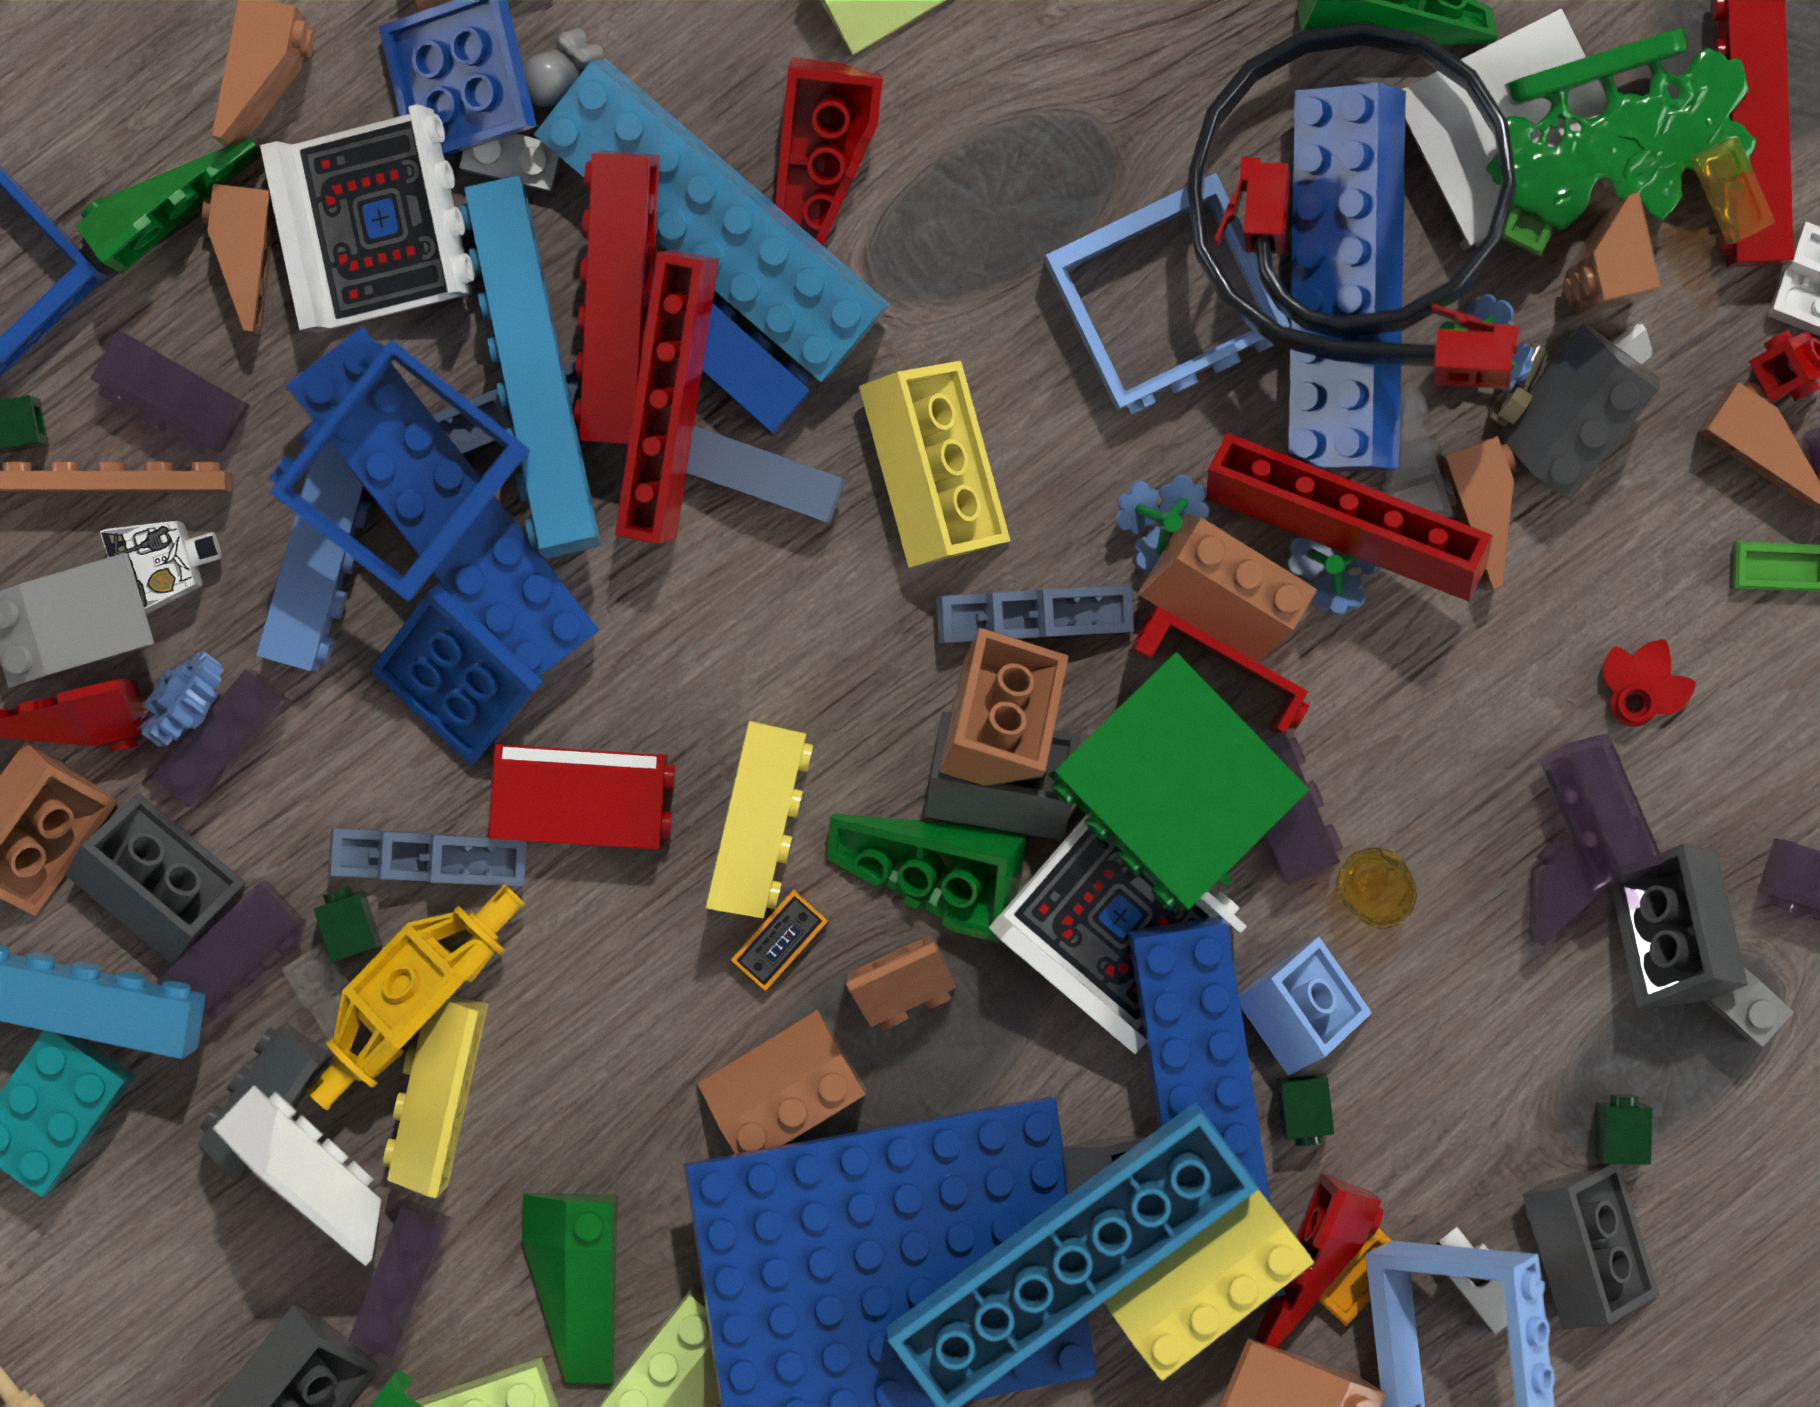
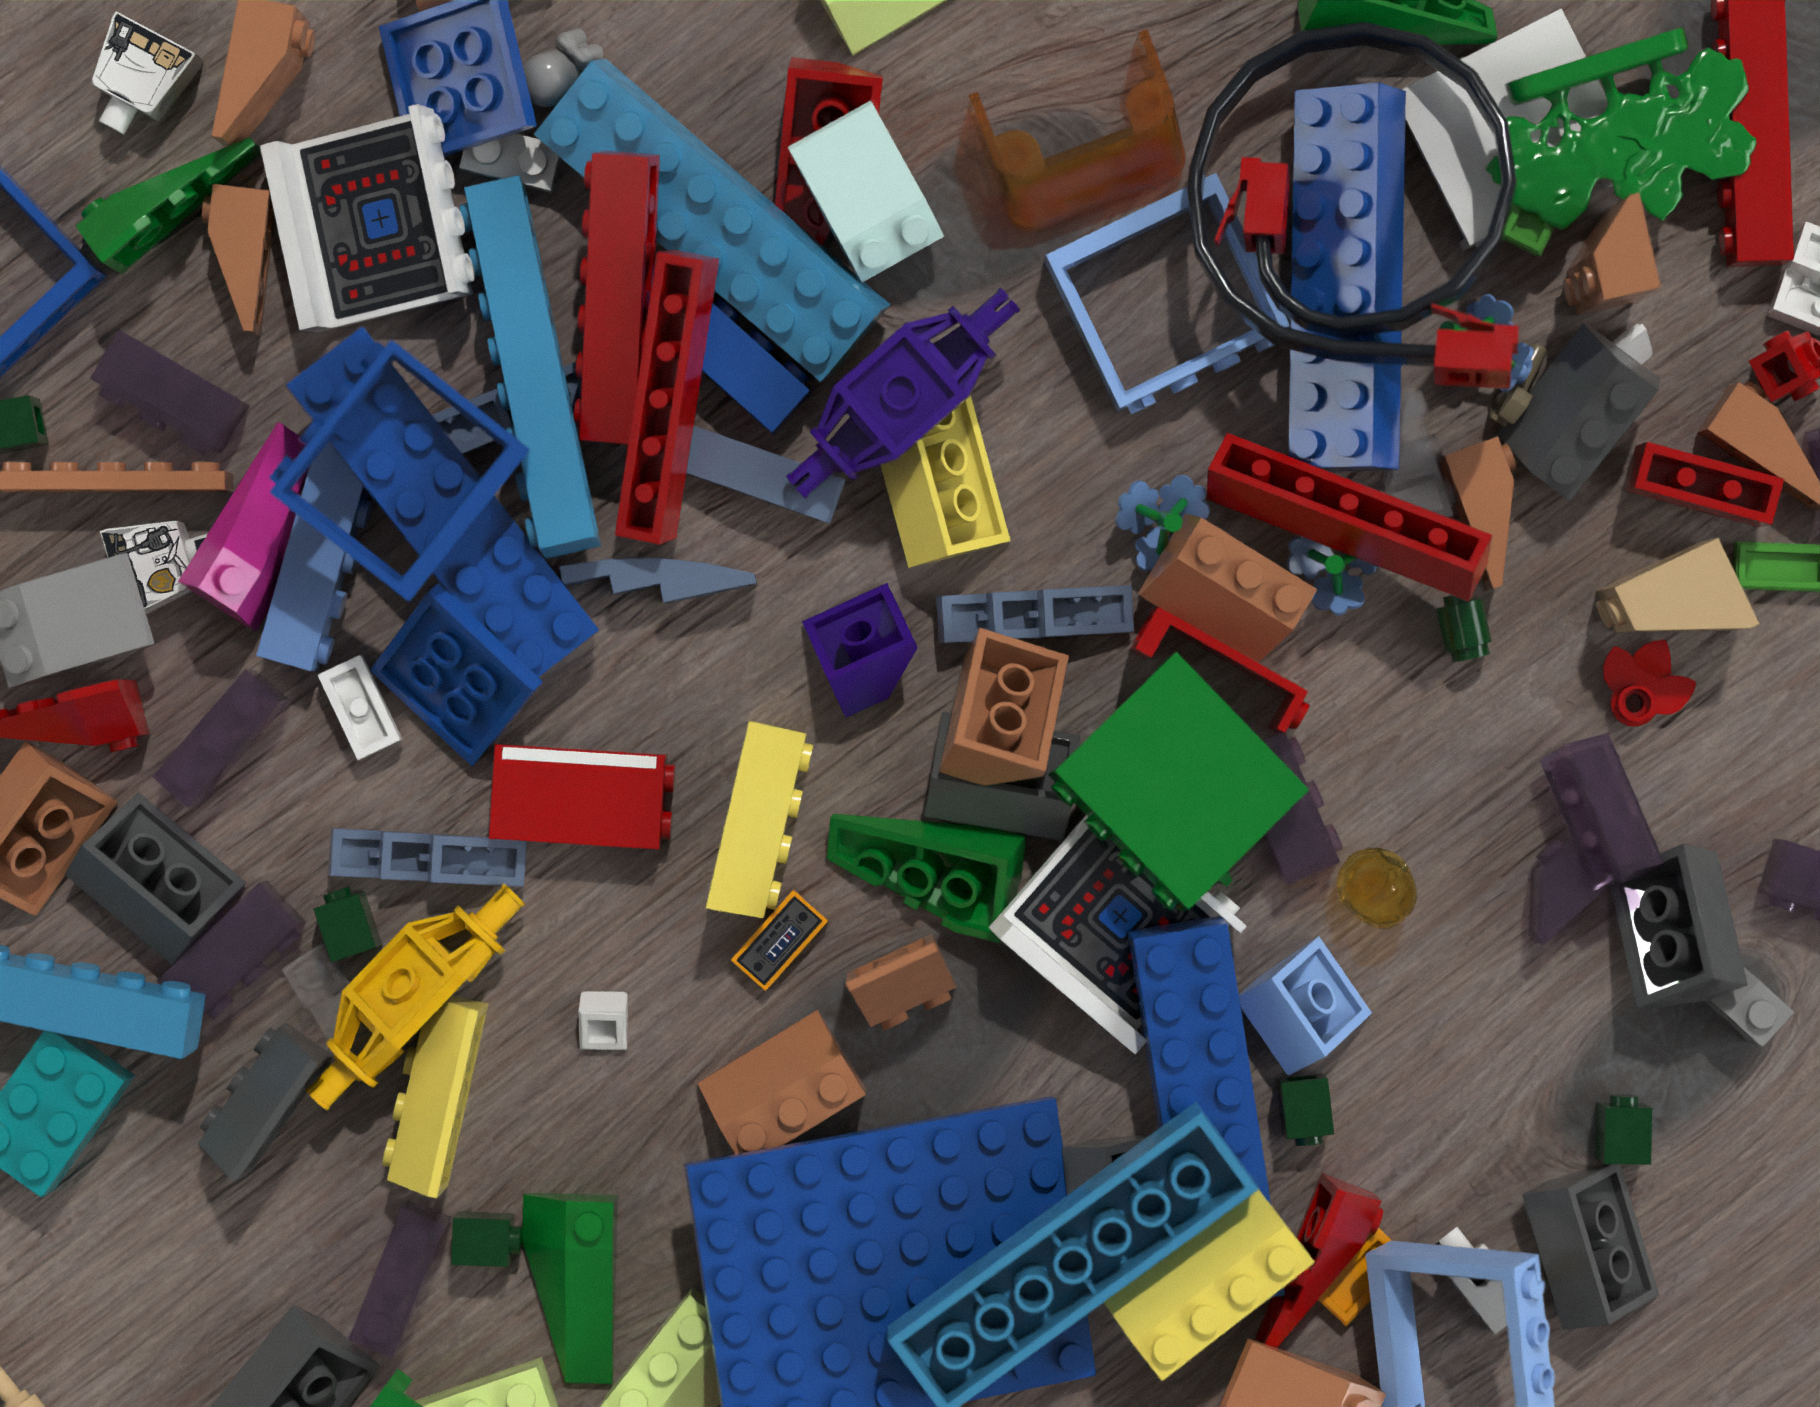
(140, 72): none -> white torso
(181, 699): medium blue gear -> none
(247, 543): none -> dark pink wedge
(304, 1170): white slope -> none
(360, 707): none -> white plate
(485, 1239): none -> dark green brick
(603, 1020): none -> white slope
(676, 578): none -> sand blue slope
(862, 648): none -> dark purple slope
(865, 191): none -> light aqua slope
(902, 392): none -> dark purple plate
(1092, 174): none -> clear orange windscreen
(1464, 628): none -> dark green brick
(1679, 593): none -> tan slope
(1703, 484): none -> red brick
(1732, 189): clear yellow plate -> none

